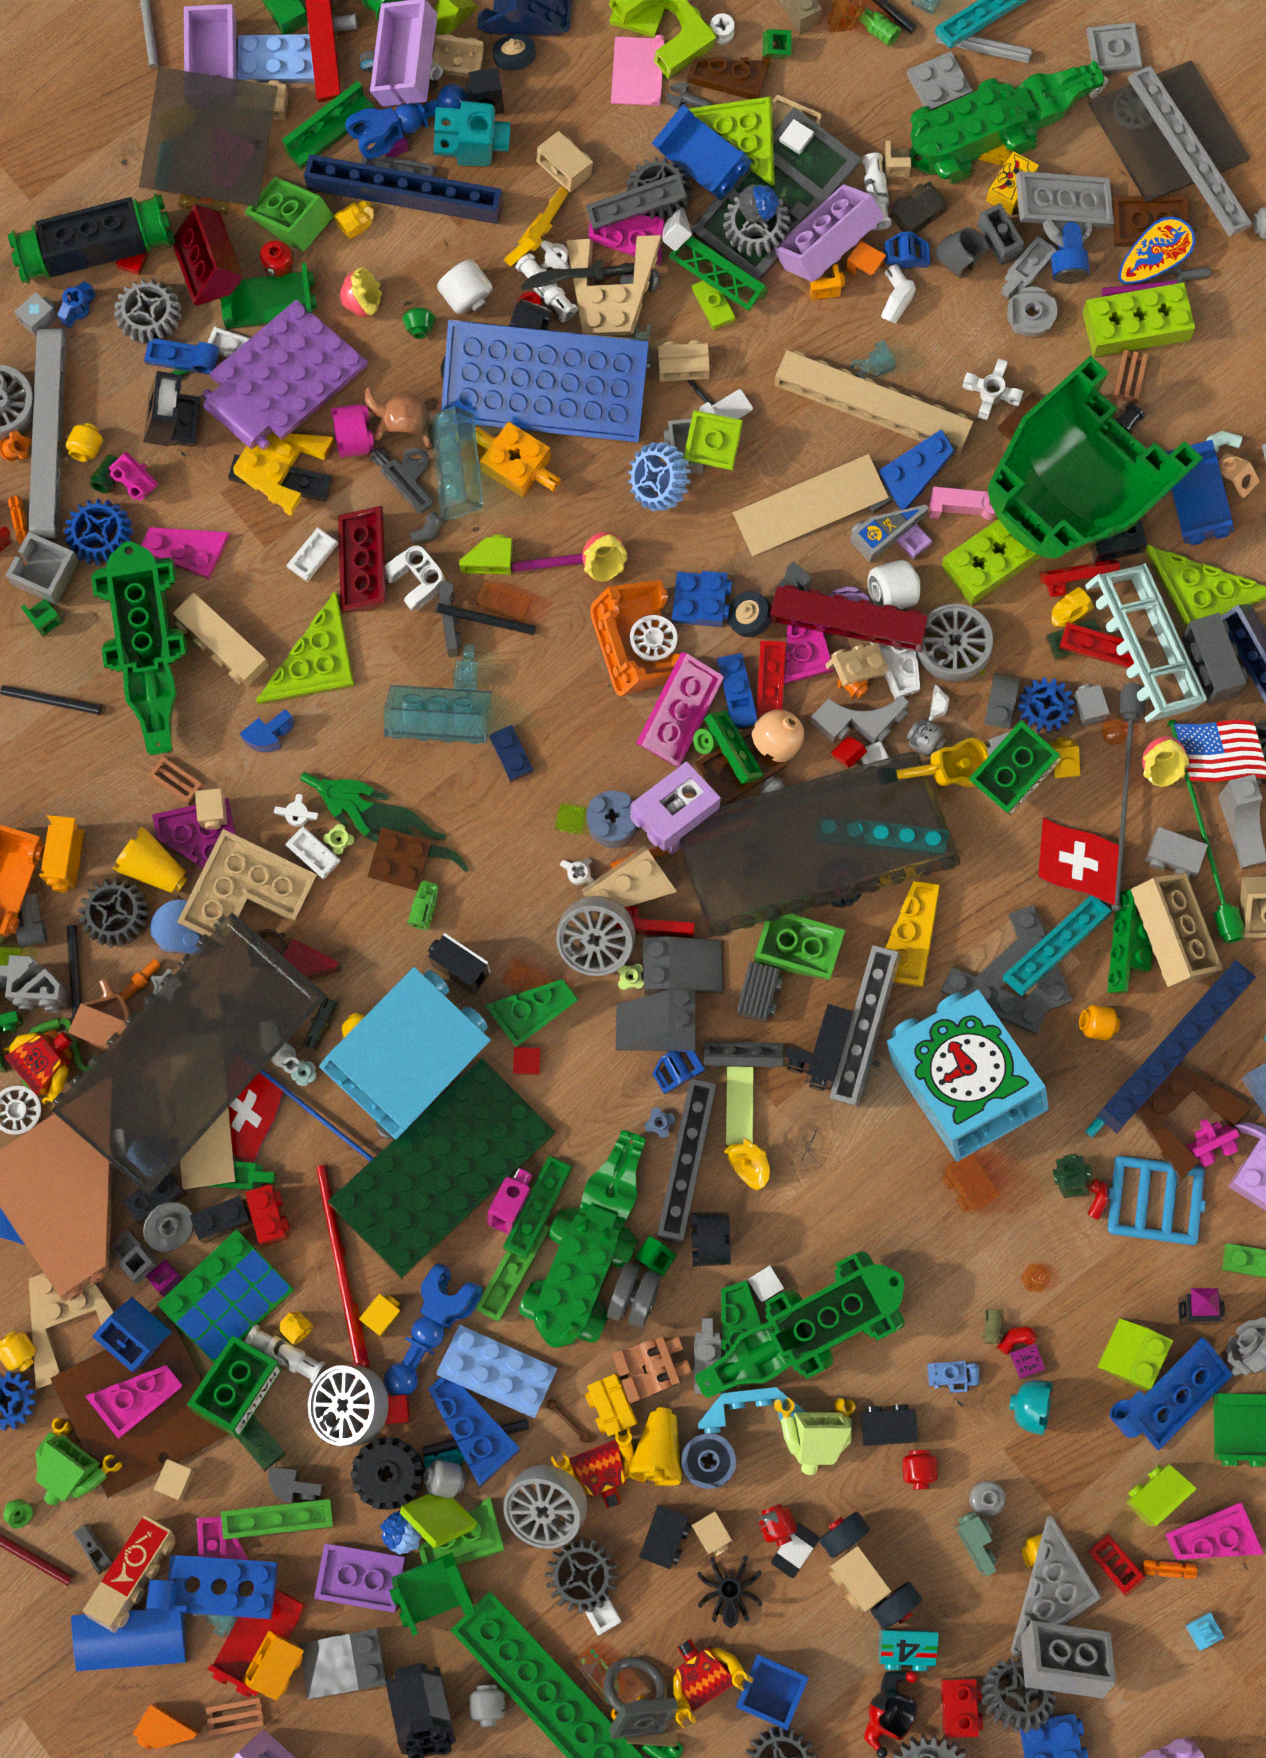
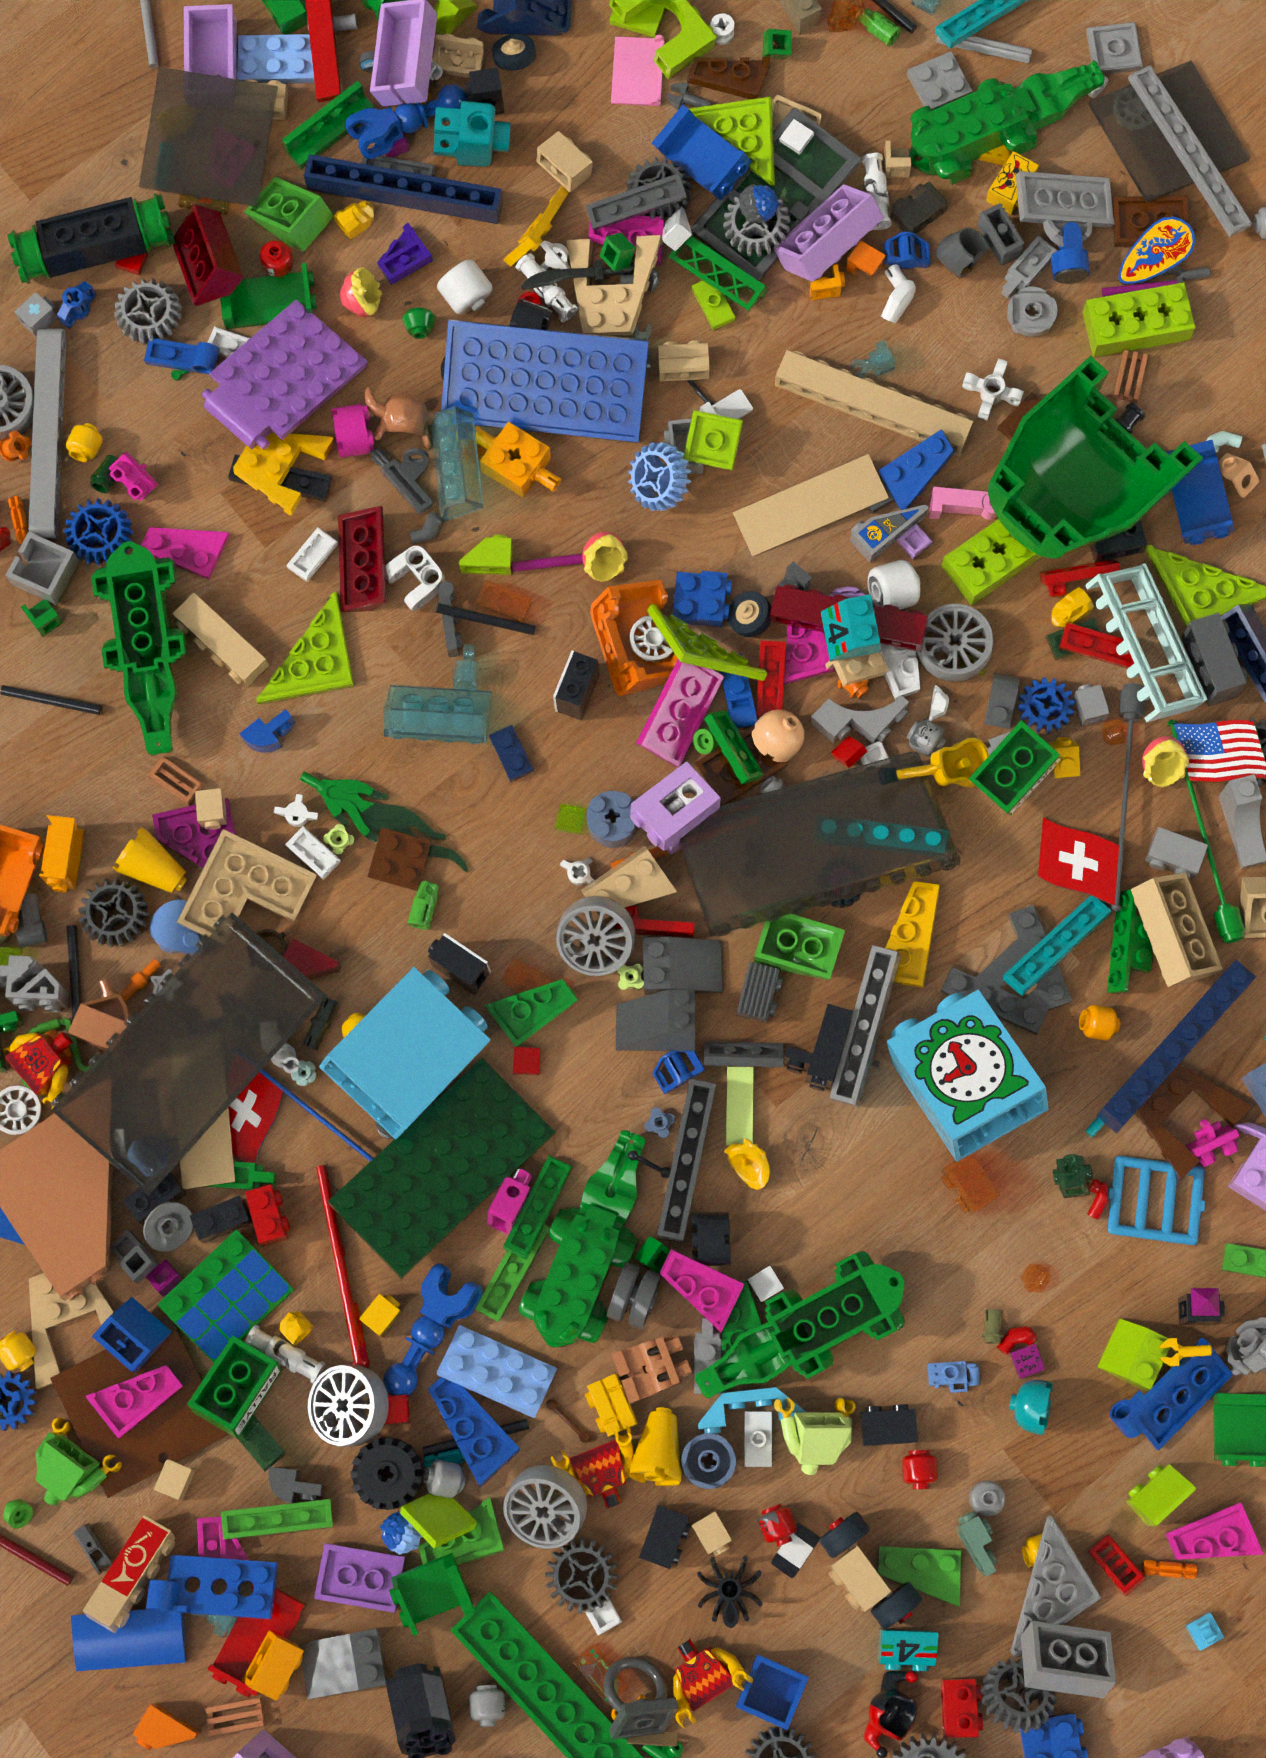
(169, 414): black brick -> none
(404, 256): none -> dark purple wing
(576, 685): none -> black piece
(617, 251): none -> green plate
(665, 1172): none -> black hinge
(701, 649): none -> lime tile
(703, 1287): none -> dark pink wing
(757, 1439): none -> white plate
(851, 628): none -> teal slope
(928, 1570): none -> bright green wing
(1183, 1351): none -> yellow bar

